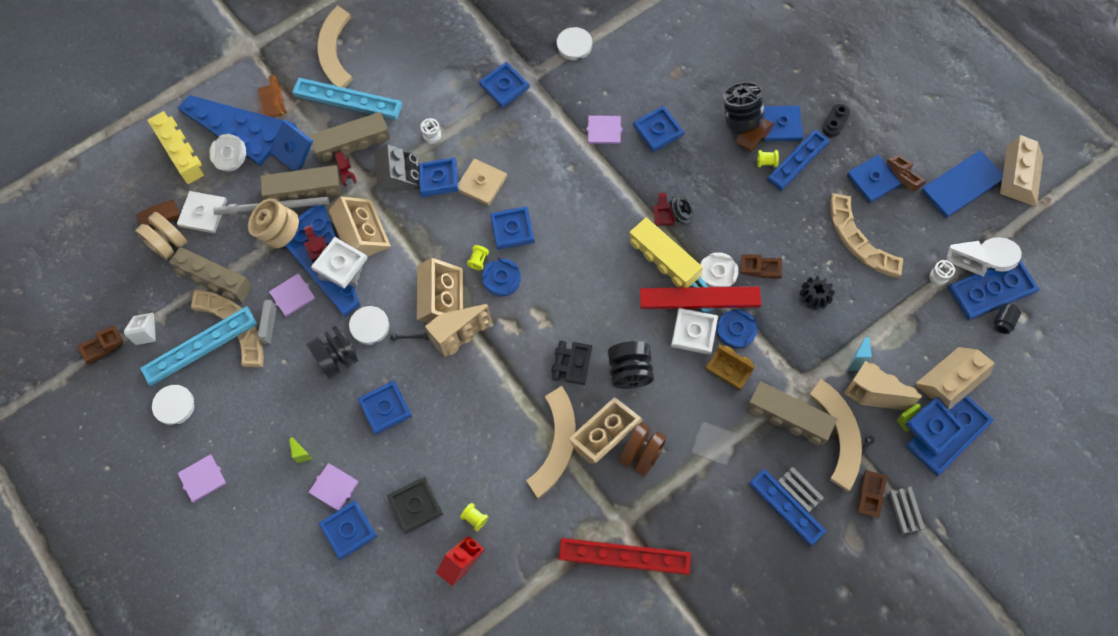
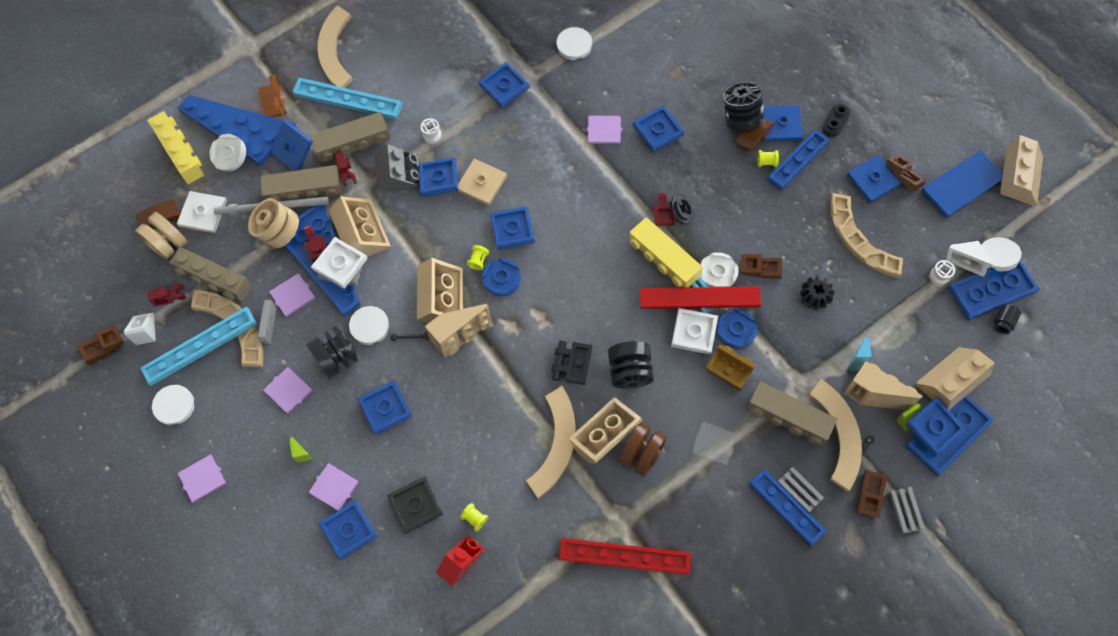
(163, 296): none -> dark red plate
(287, 390): none -> lavender piece

